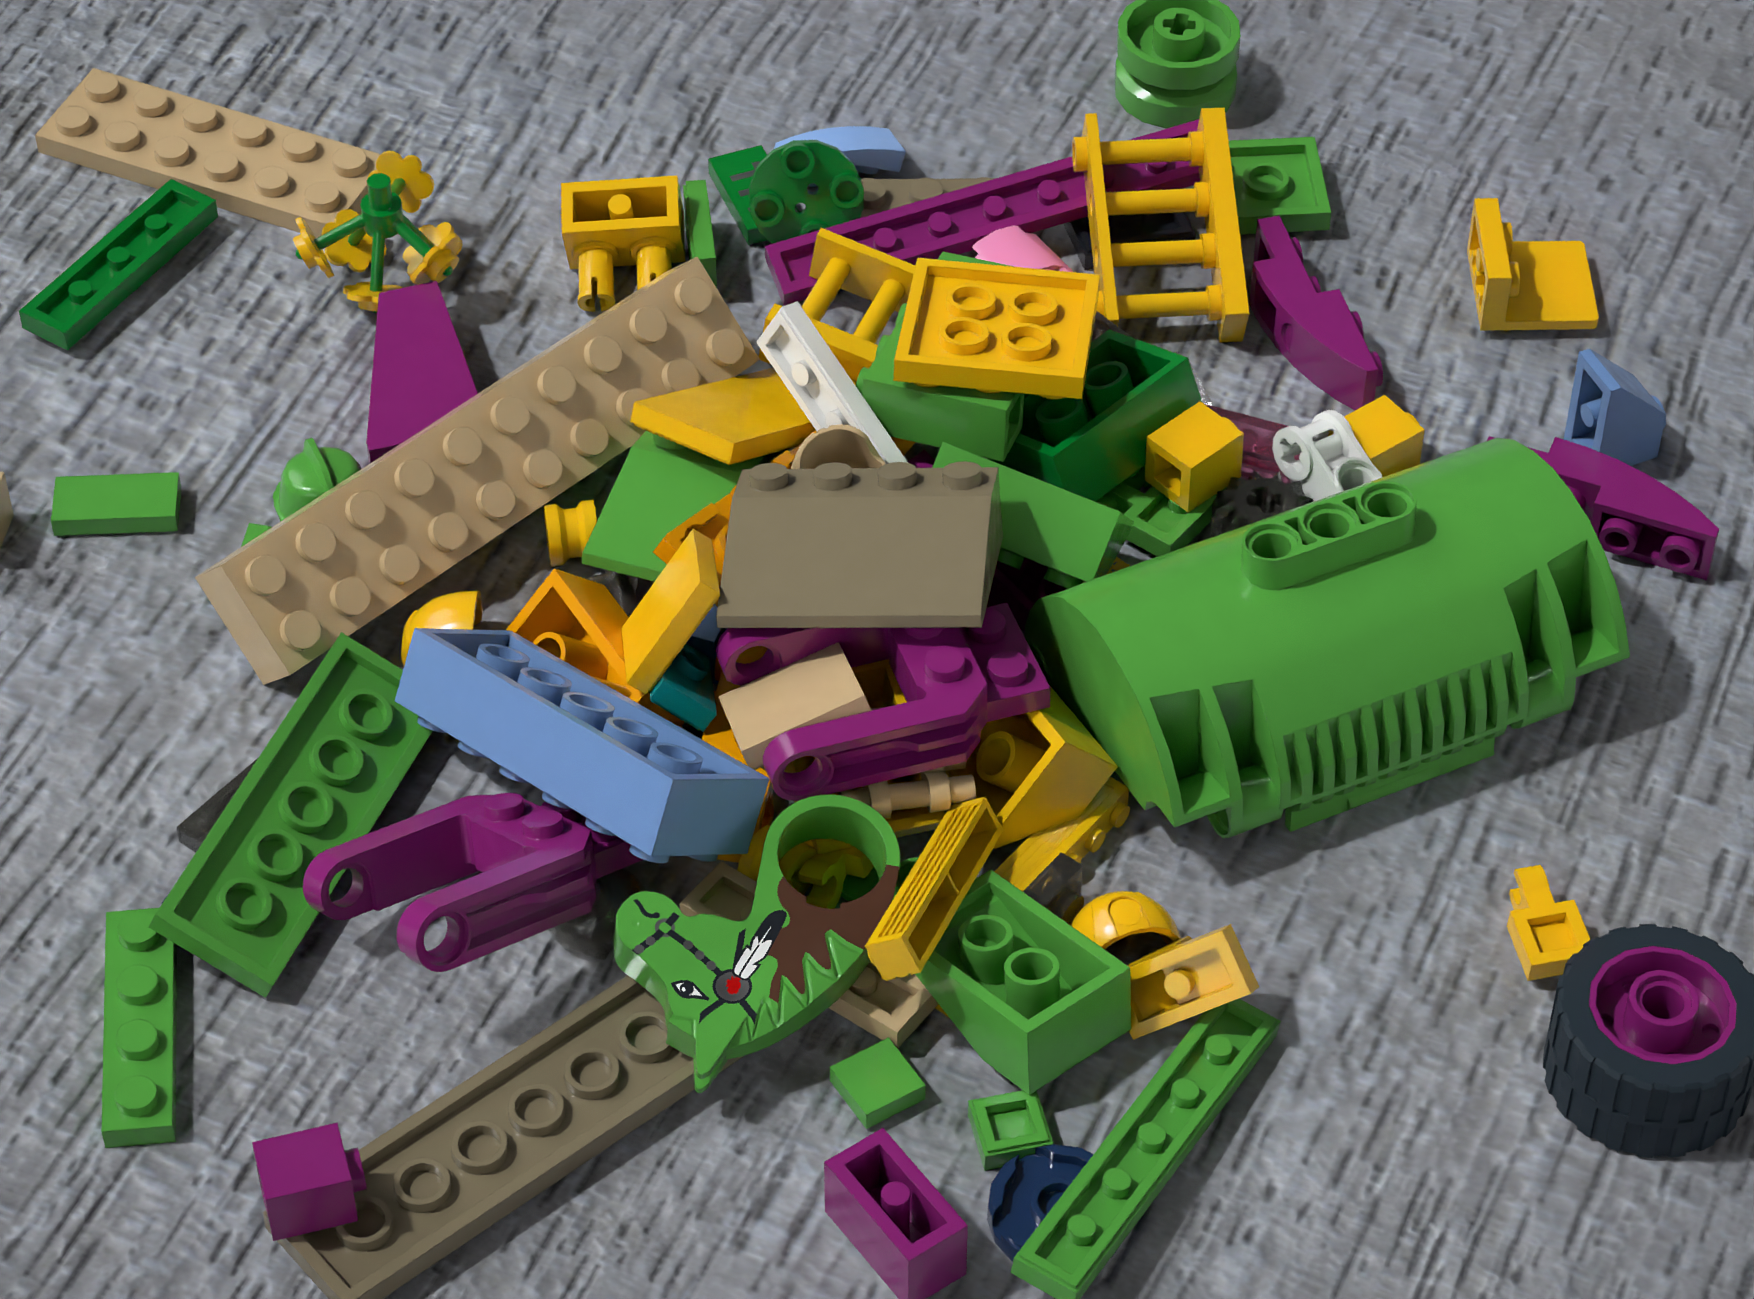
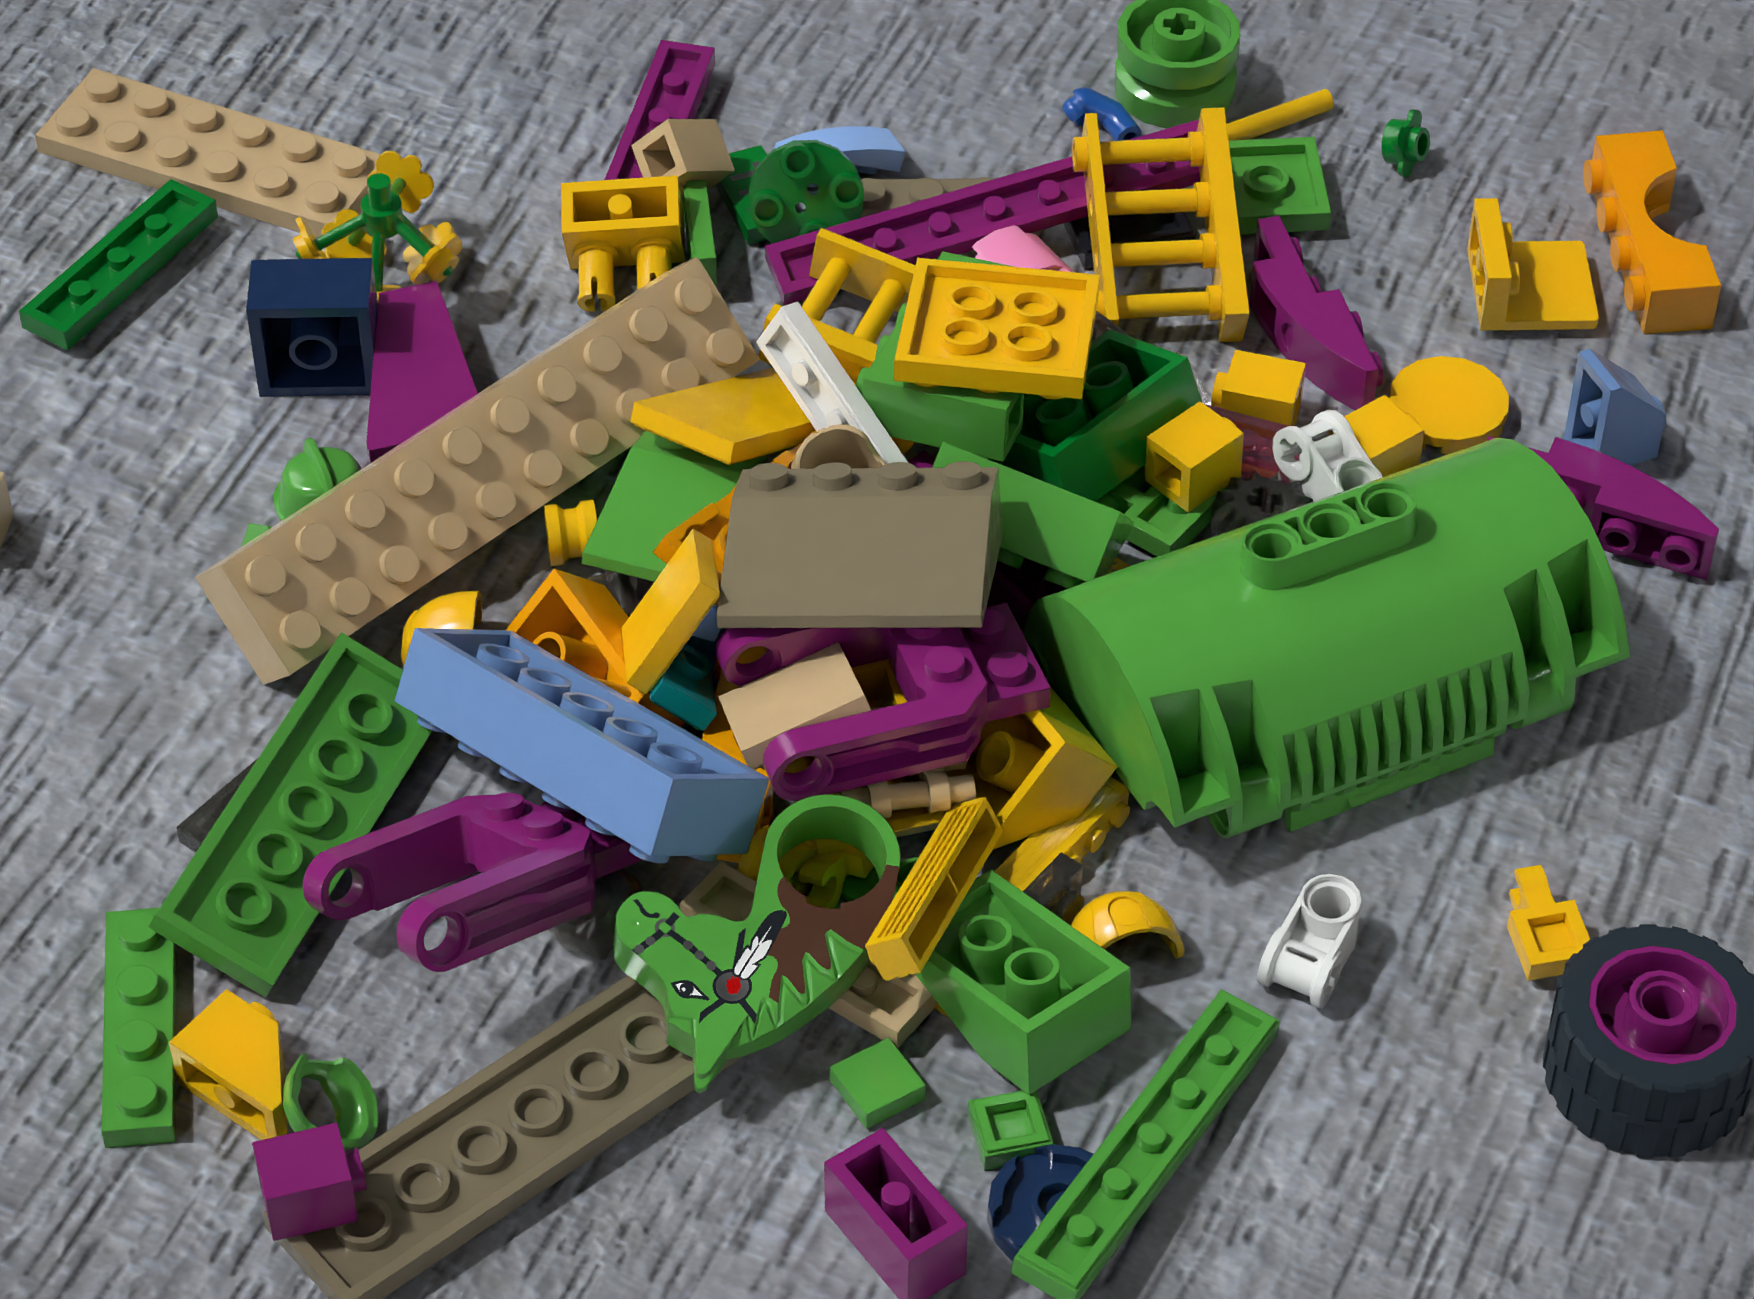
(116, 504): bright green tile -> none
(235, 1063): none -> yellow slope
(312, 326): none -> dark blue brick
(347, 1090): none -> bright green piece
(668, 92): none -> magenta plate
(685, 149): none -> tan brick
(1109, 113): none -> blue arm
(1188, 980): yellow slope -> none
(1261, 387): none -> yellow brick
(1280, 115): none -> yellow bar
(1308, 946): none -> white piece
(1405, 142): none -> green plate
(1452, 400): none -> yellow tile
(1665, 278): none -> light orange arch

